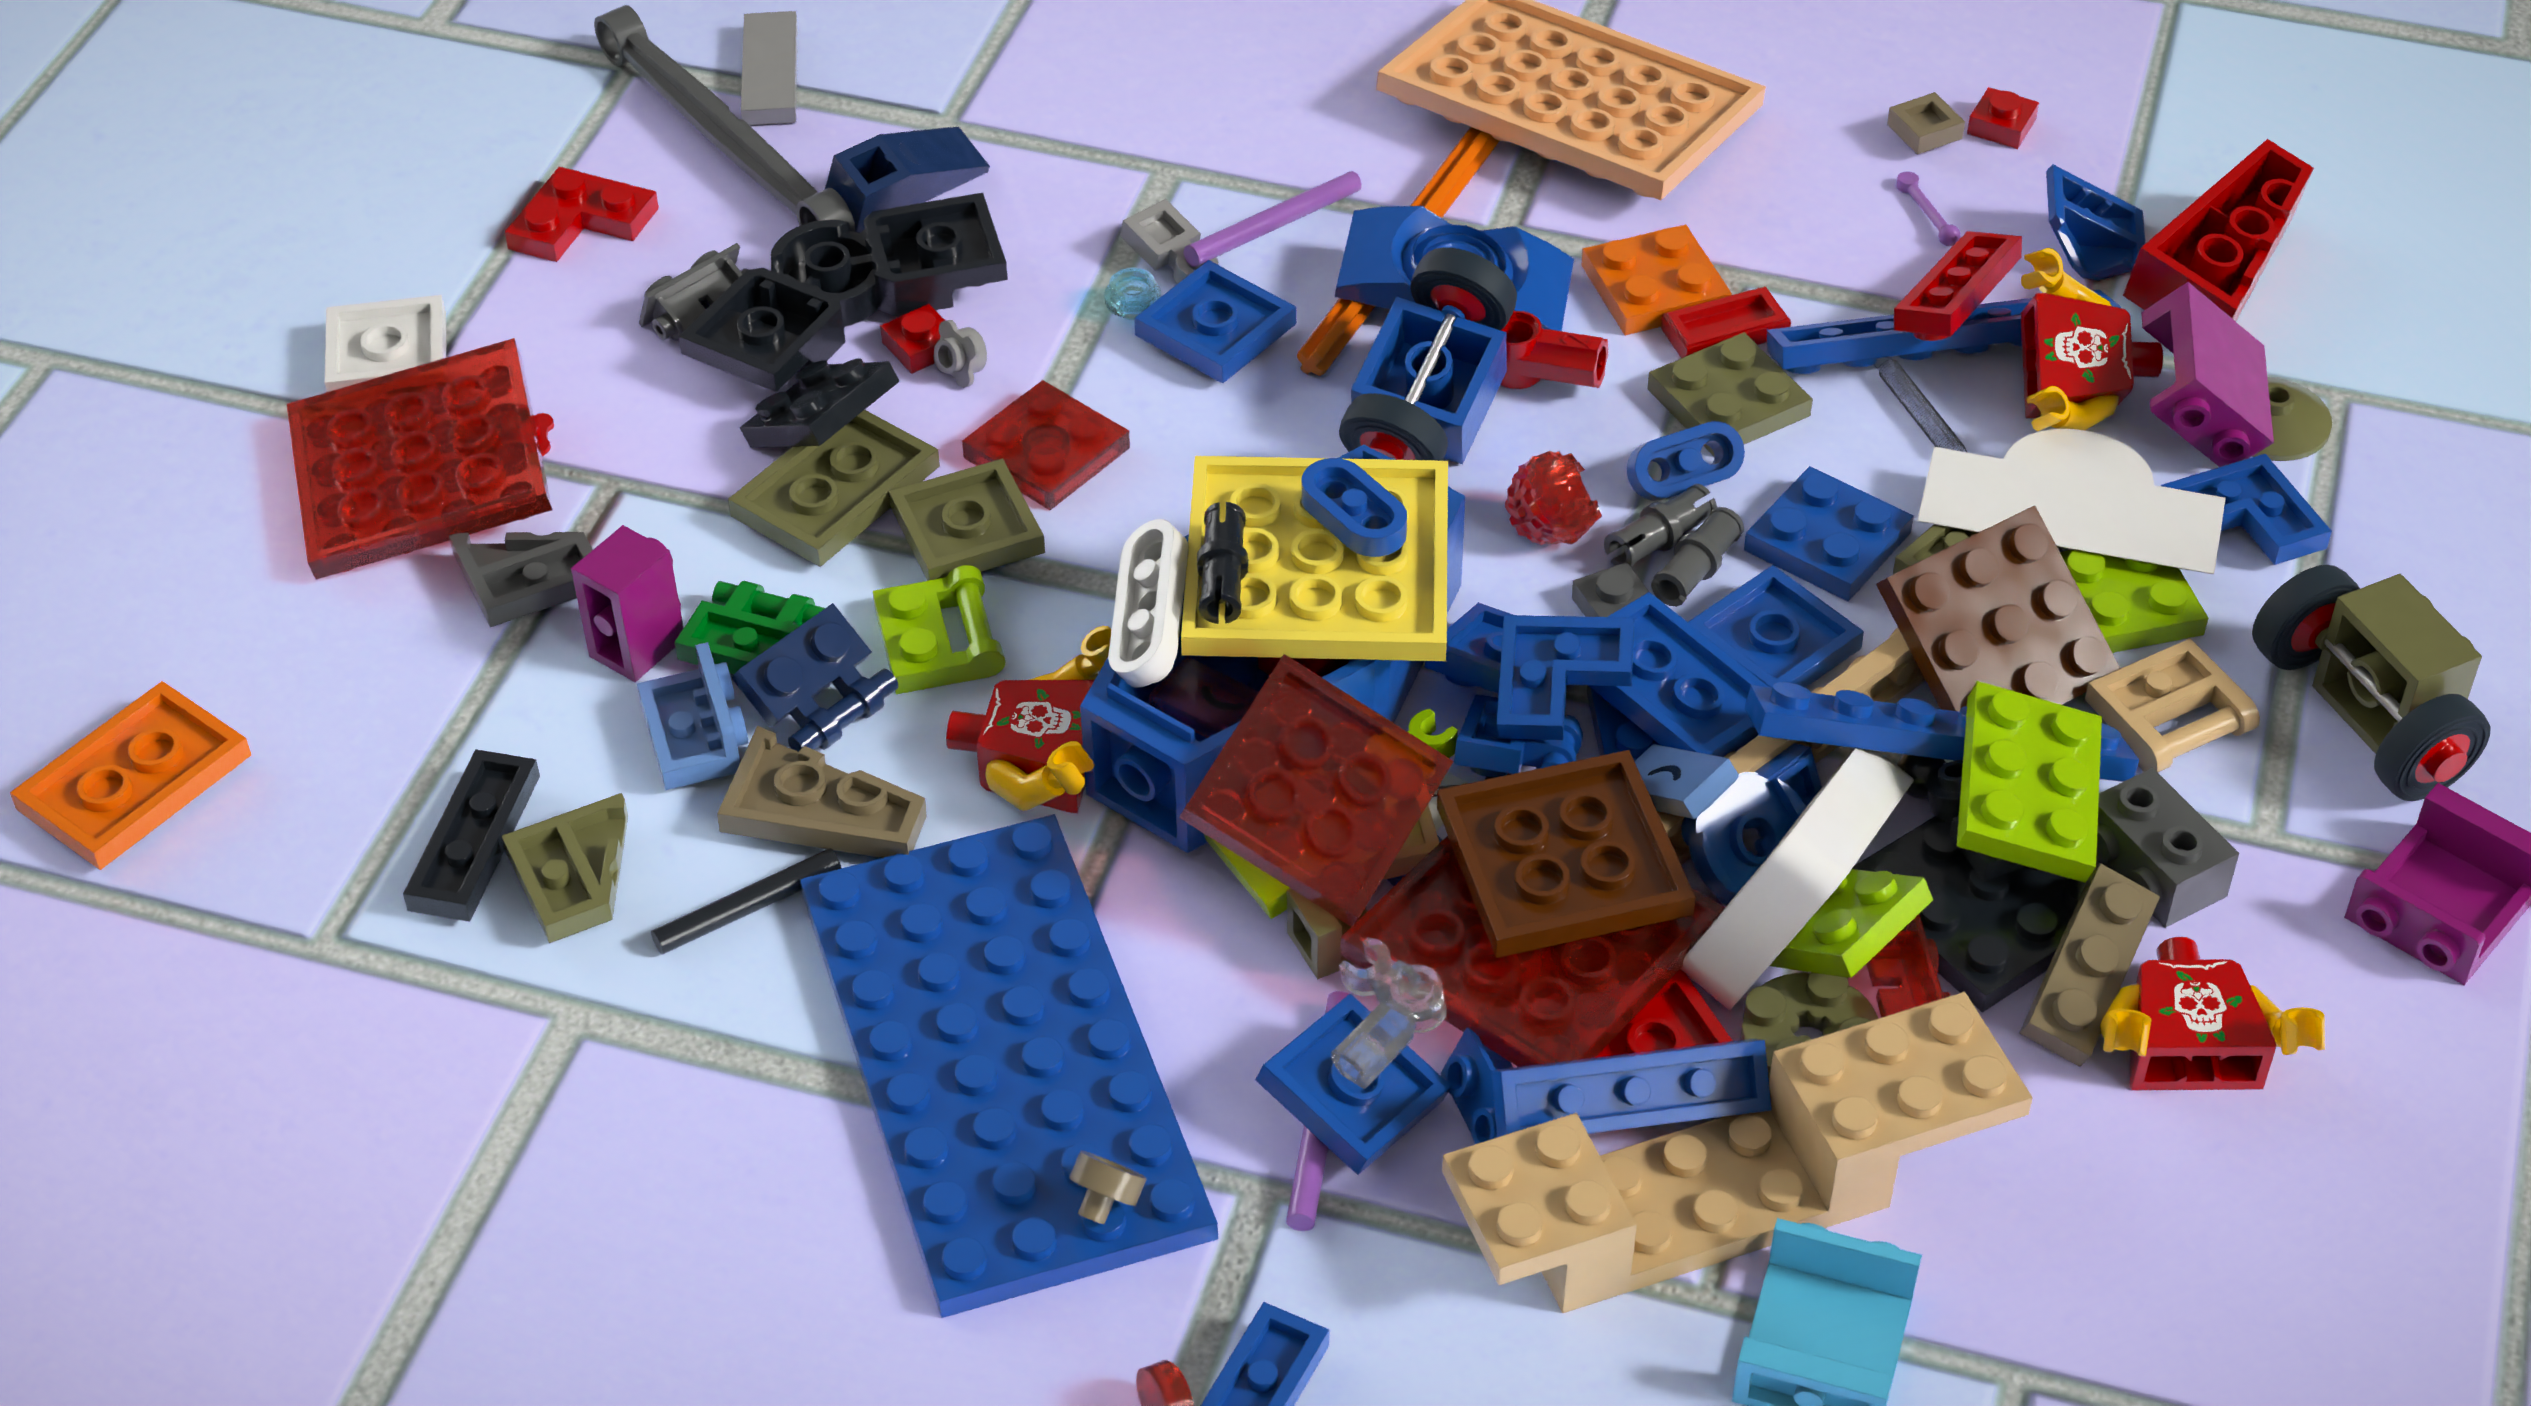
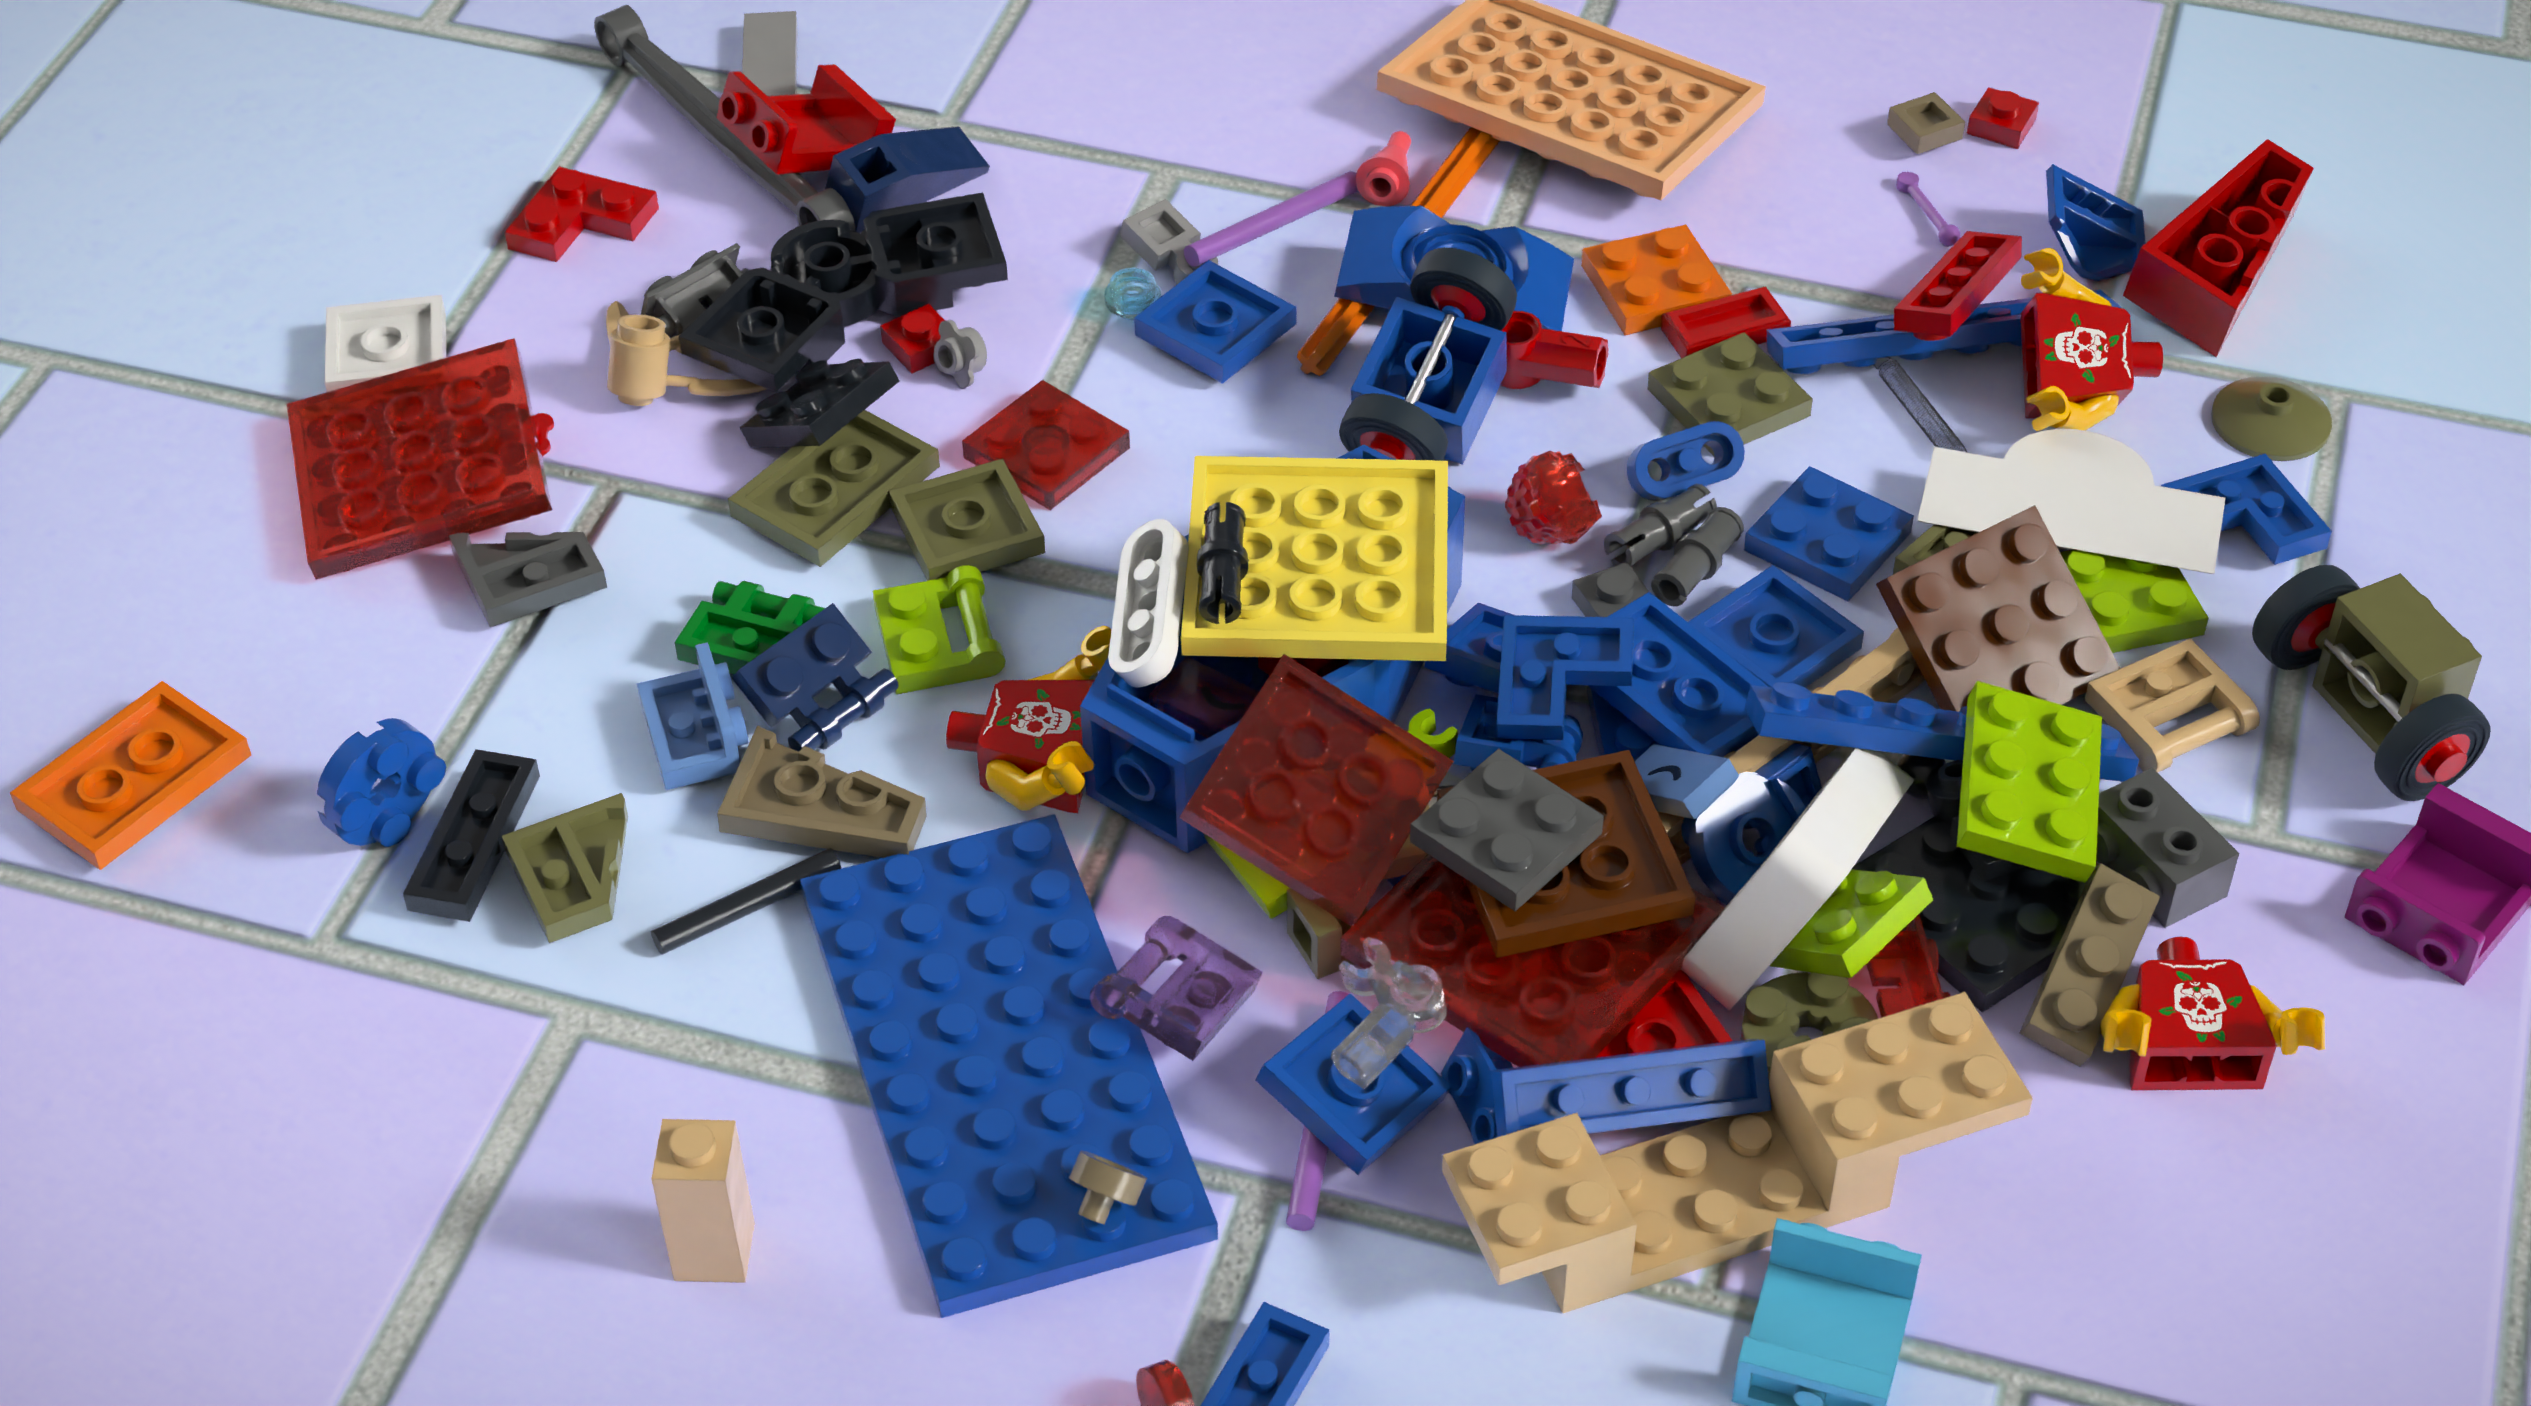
(407, 772): none -> blue plate
(628, 602): magenta brick -> none
(641, 362): none -> tan plant
(703, 1200): none -> tan brick
(802, 129): none -> red panel
(1192, 1001): none -> clear purple plate
(1354, 507): blue plate -> none
(1385, 175): none -> coral cone
(1506, 829): none -> dark grey plate
(2219, 378): magenta panel -> none

